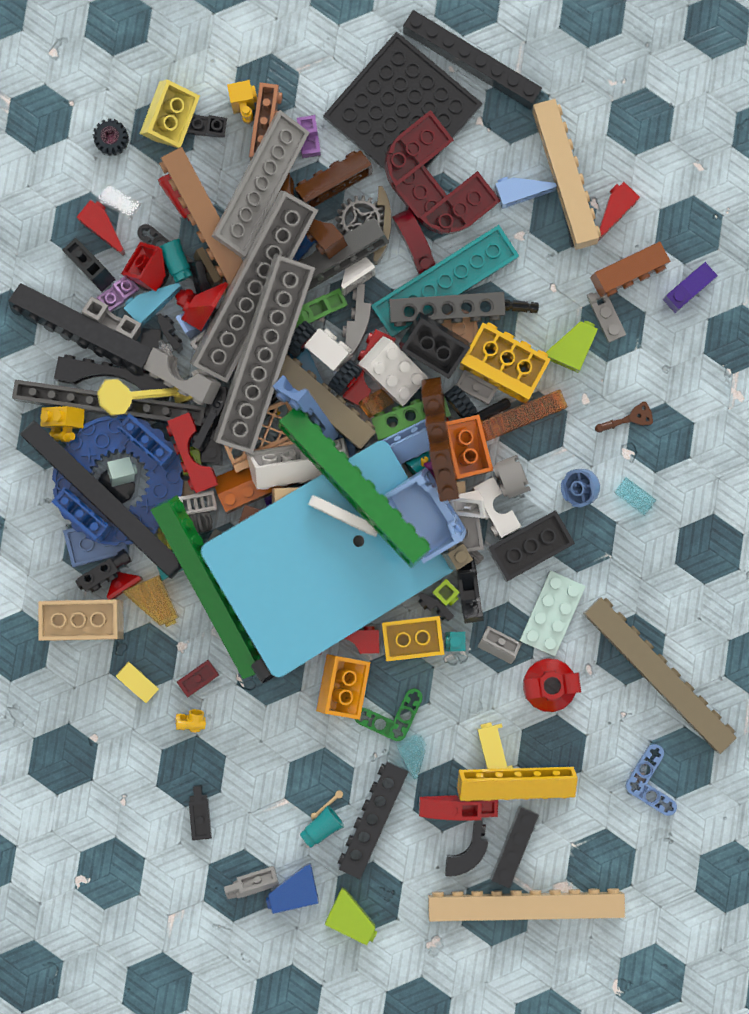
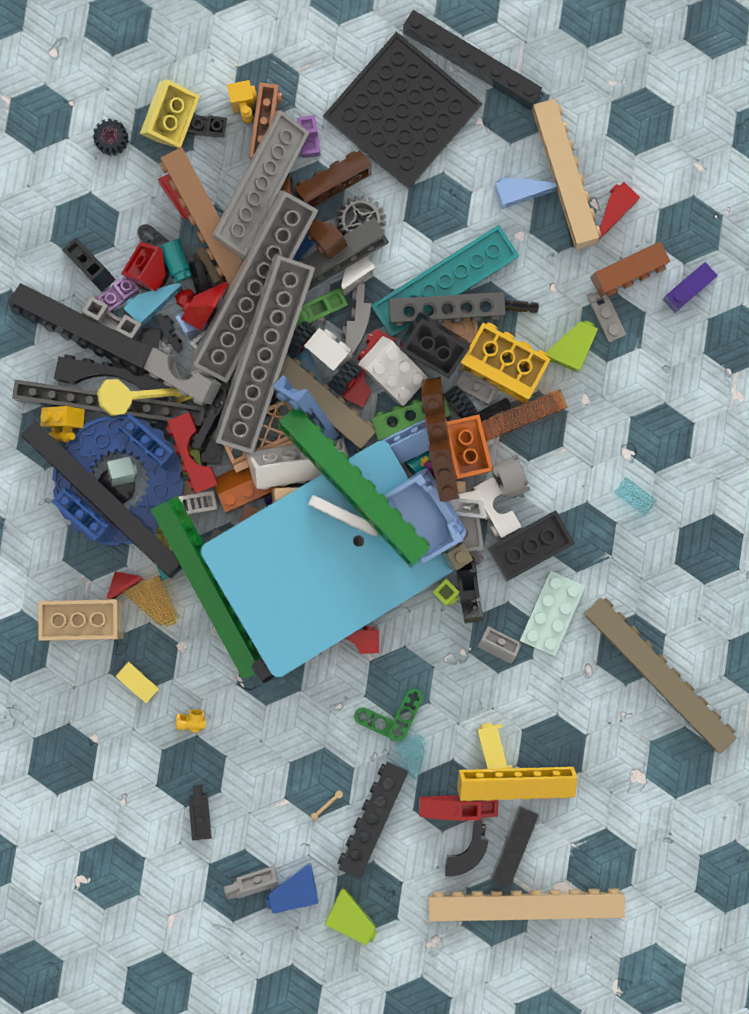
(85, 551): medium blue tile -> none
(97, 220): red slope -> none
(99, 574): black brick -> none
(119, 202): clear slope -> none
(198, 678): dark red plate -> none
(202, 521): dark grey gear -> none
(321, 827): teal plant -> none
(343, 686): light orange slope -> none
(376, 403): clear orange slope -> none
(383, 202): dark tan slope -> none
(412, 638): yellow brick -> none
(415, 240): dark red arch -> none
(421, 191): dark red plate -> none
(430, 603): black slope -> none
(455, 641): teal brick -> none
(534, 685): red piece -> none
(580, 487): medium blue cylinder -> none
(631, 418): reddish brown piece -> none
(644, 787): medium blue beam -> none

